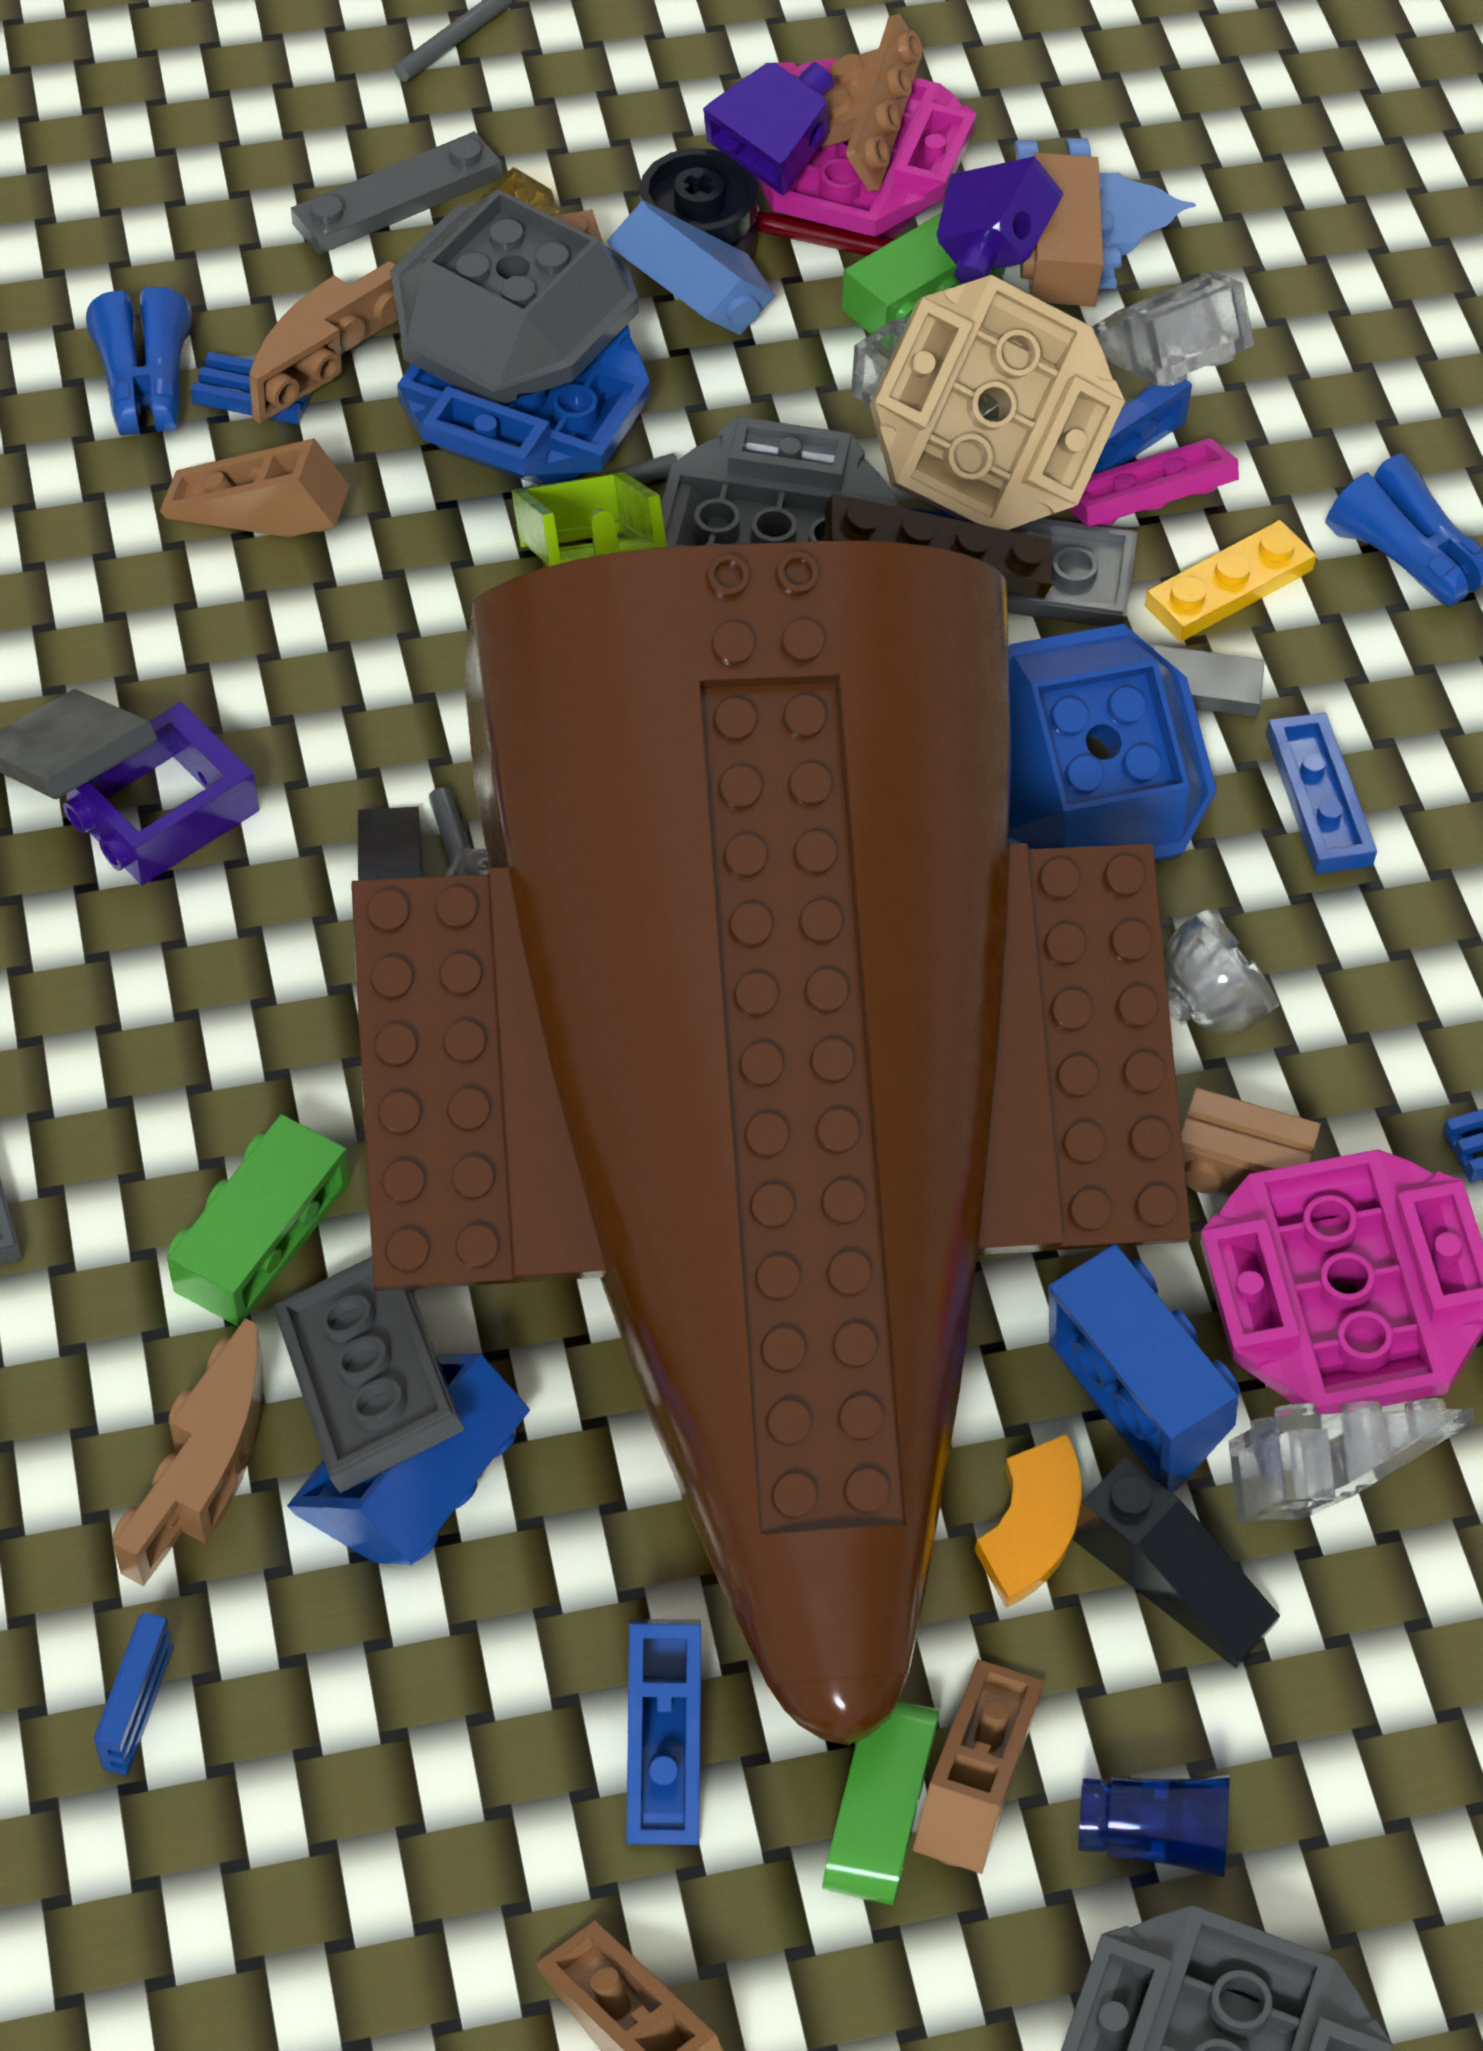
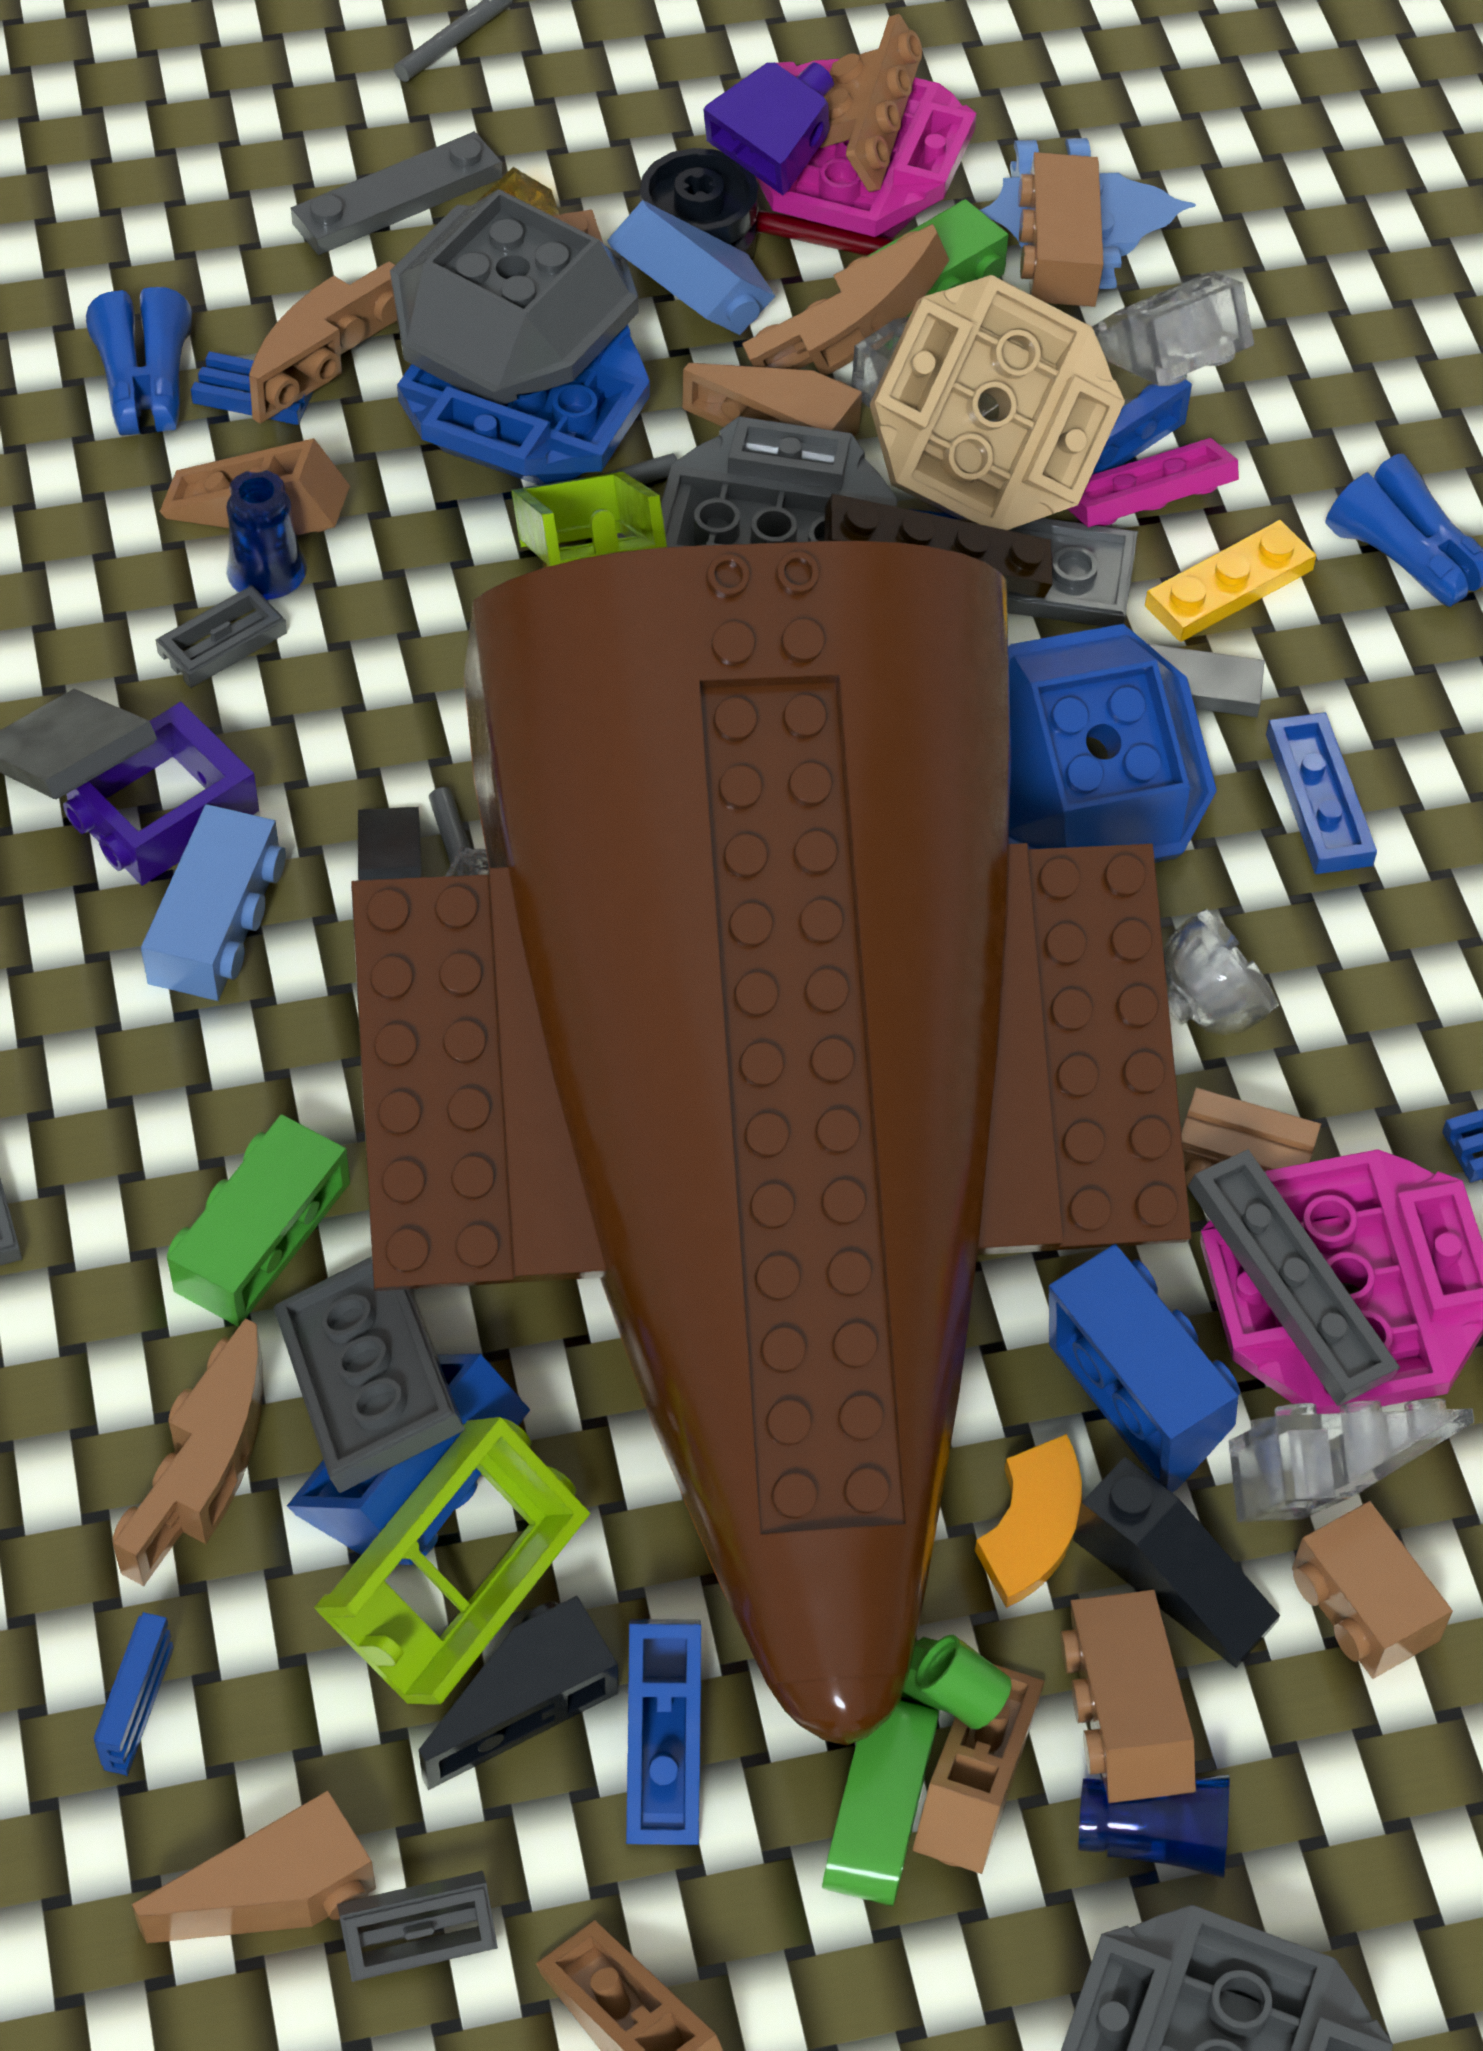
(213, 903): none -> medium blue brick
(227, 640): none -> dark grey tile
(262, 537): none -> clear blue plant
(267, 1882): none -> medium nougat slope
(383, 1625): none -> lime door
(416, 1914): none -> dark grey tile
(533, 1681): none -> black slope
(770, 394): none -> medium nougat slope
(871, 295): none -> medium nougat slope
(956, 1681): none -> bright green piece
(996, 216): dark purple torso -> none
(1129, 1697): none -> medium nougat brick
(1293, 1277): none -> dark grey plate
(1370, 1590): none -> medium nougat brick

